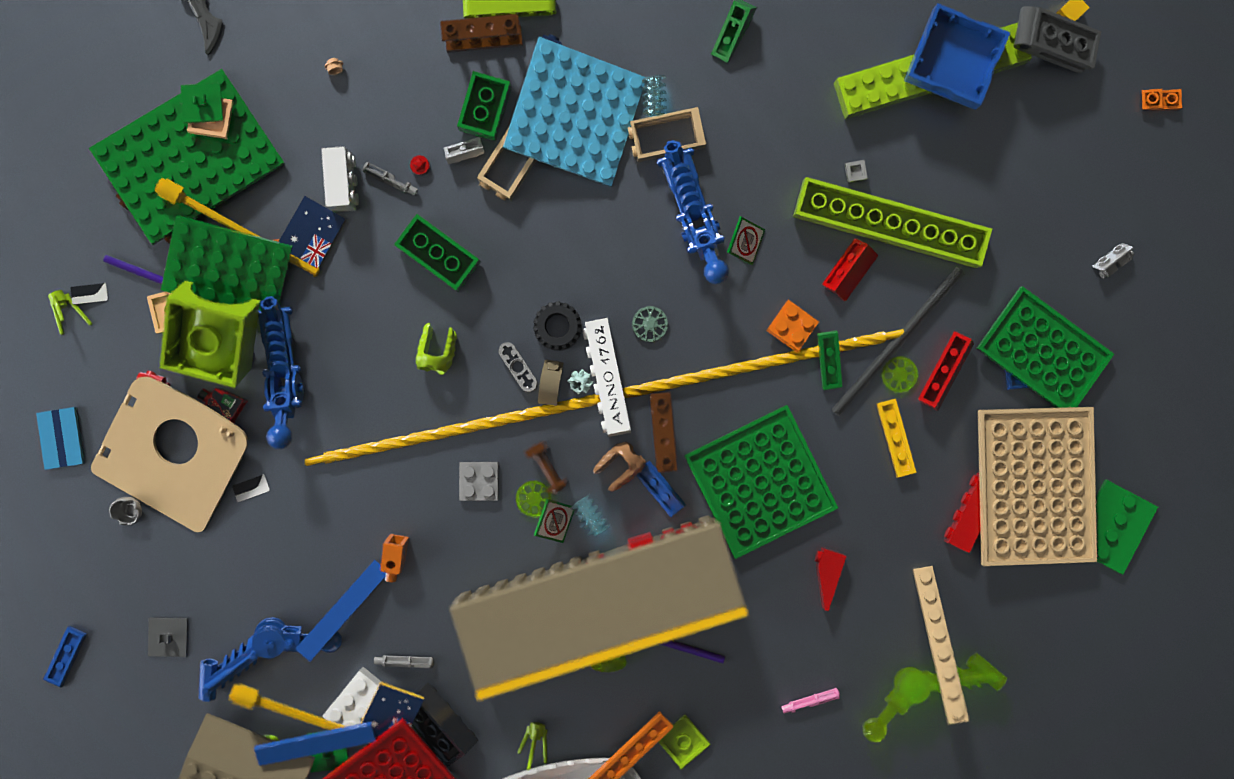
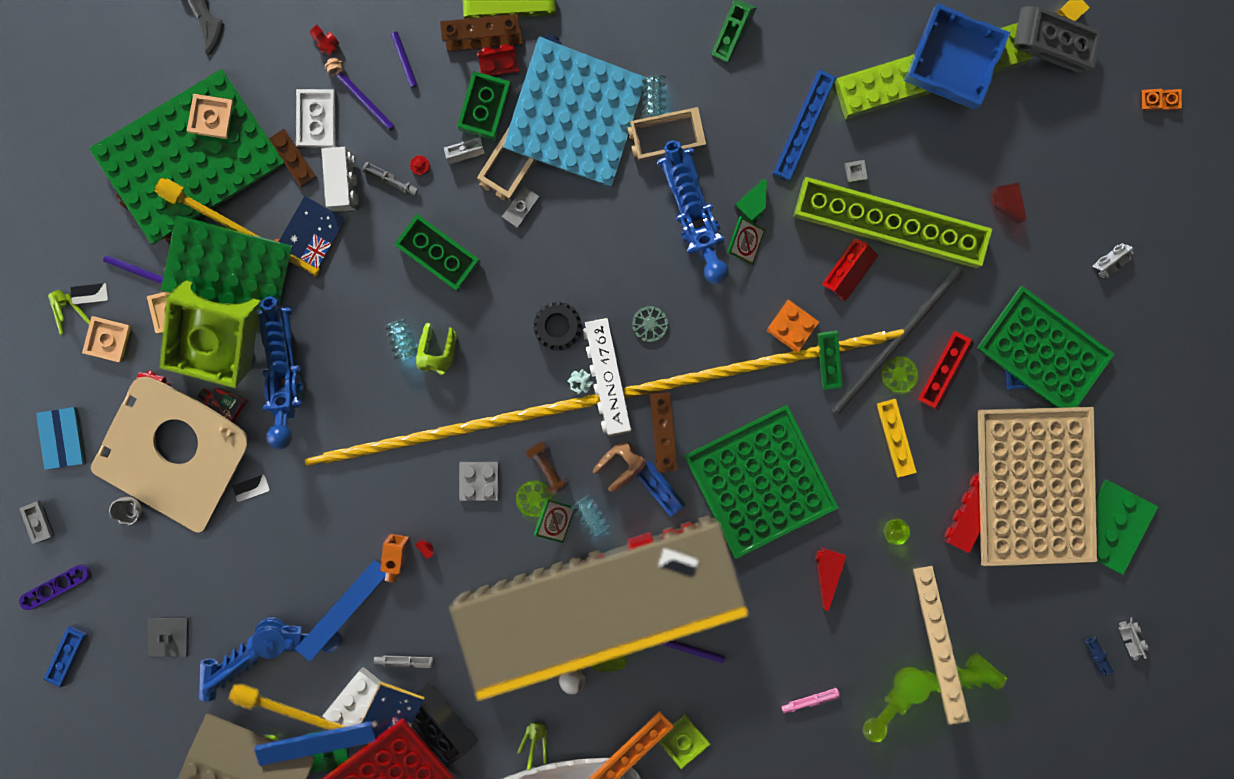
(36, 522): none -> light grey plate
(56, 589): none -> dark purple beam
(106, 339): none -> light nougat plate
(201, 103): green piece -> none
(292, 158): none -> reddish brown plate
(315, 118): none -> white tile
(326, 43): none -> red plate
(368, 104): none -> dark purple piece
(400, 340): none -> clear light blue piece
(404, 60): none -> dark purple bar
(425, 548): none -> red tile
(498, 61): none -> red bracket
(514, 352): light grey beam -> none
(520, 207): none -> light grey plate
(550, 382): dark tan brick -> none
(572, 681): none -> white piece
(678, 562): none -> sticker
(753, 202): none -> green slope
(804, 125): none -> blue tile
(896, 531): none -> clear neon green piece
(1009, 201): none -> clear red slope
(1099, 656): none -> dark blue pin
(1137, 646): none -> light grey hinge

